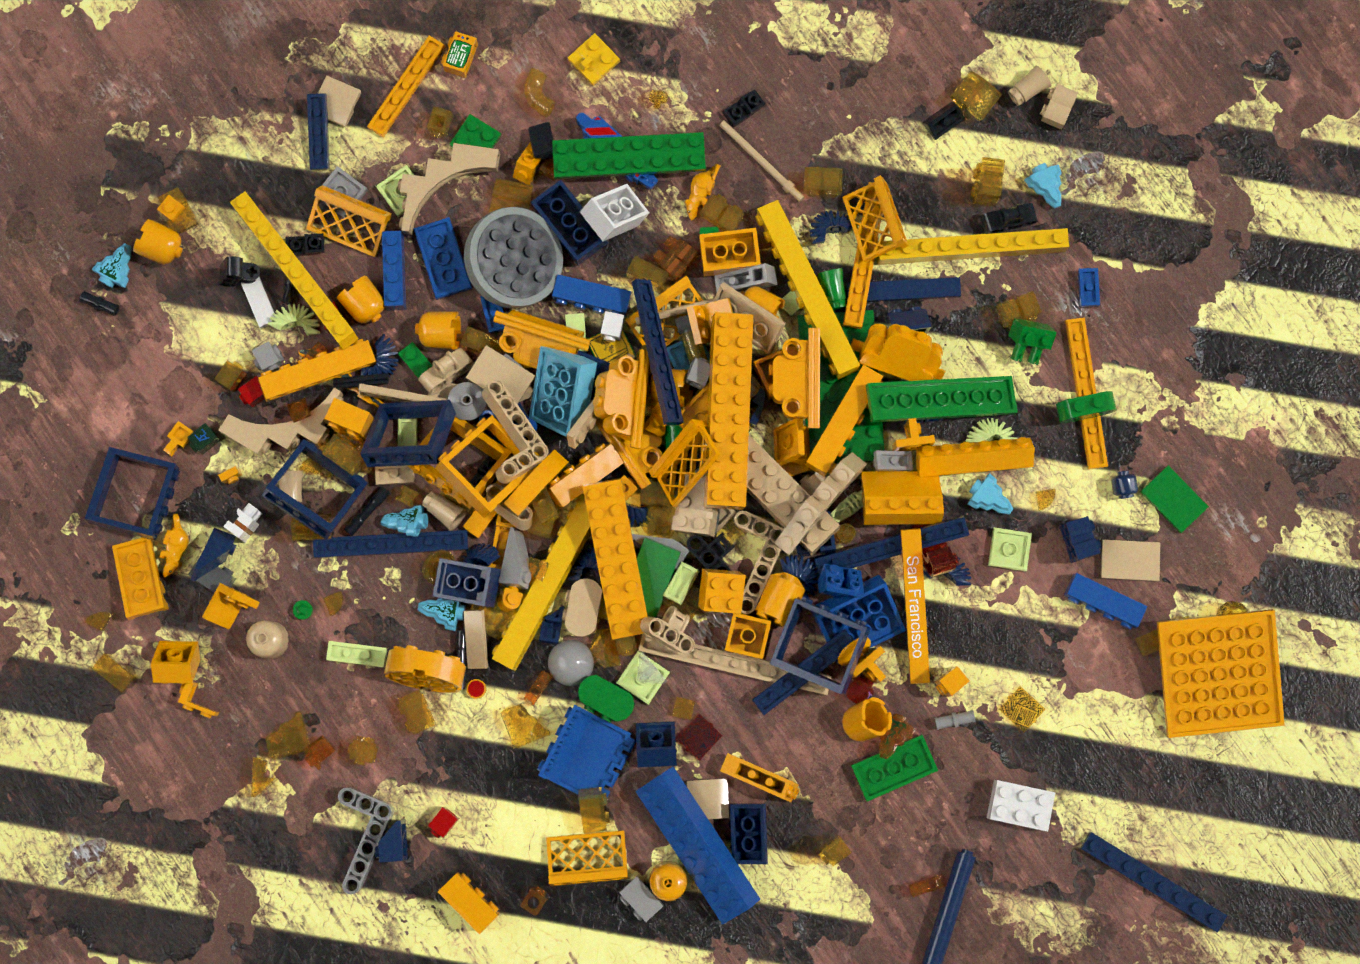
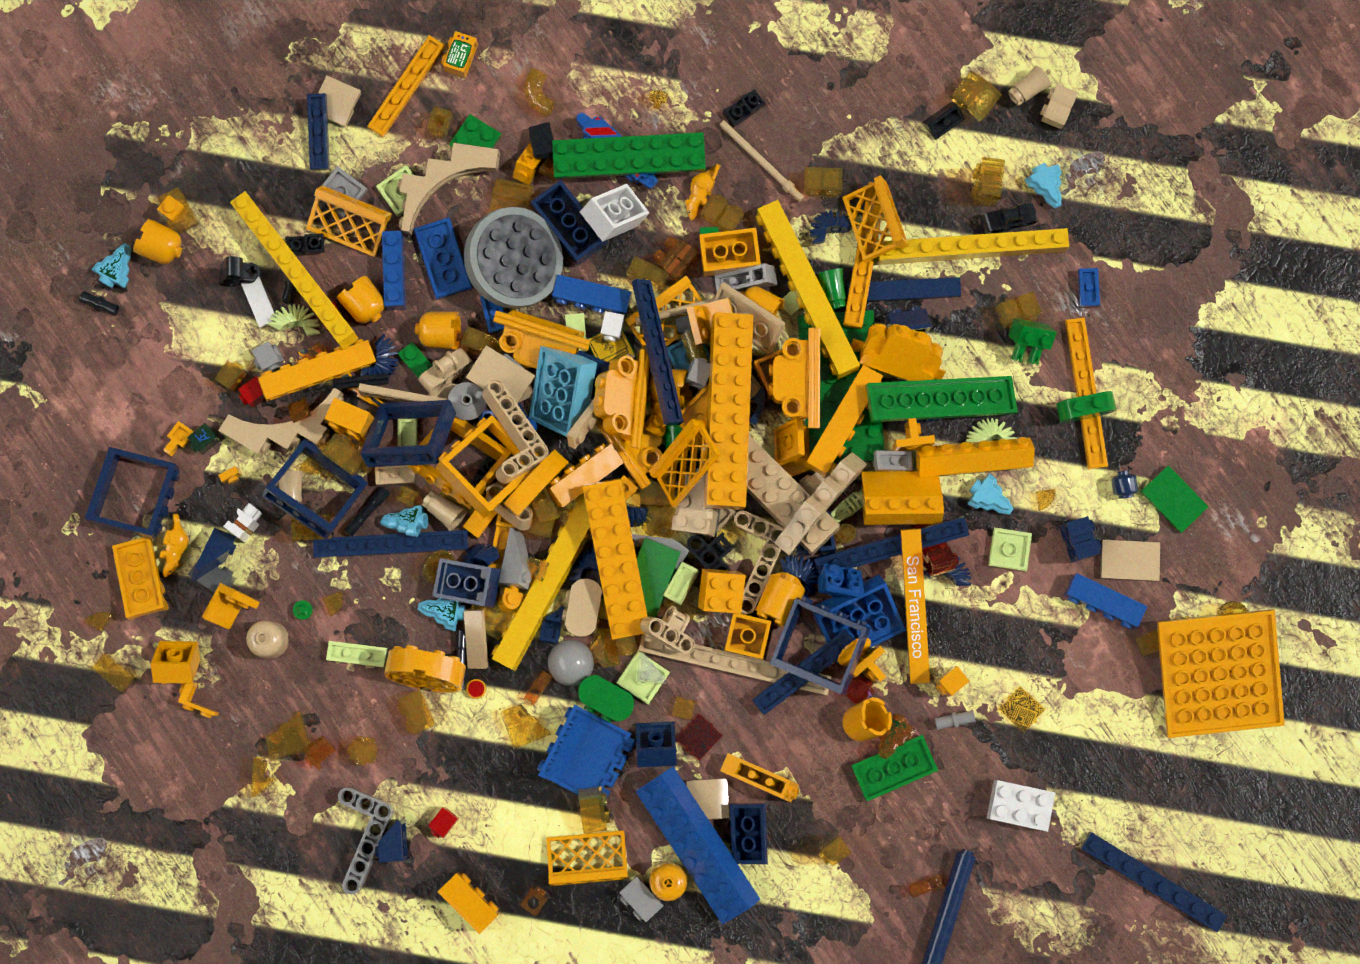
(593, 59): yellow hinge -> none

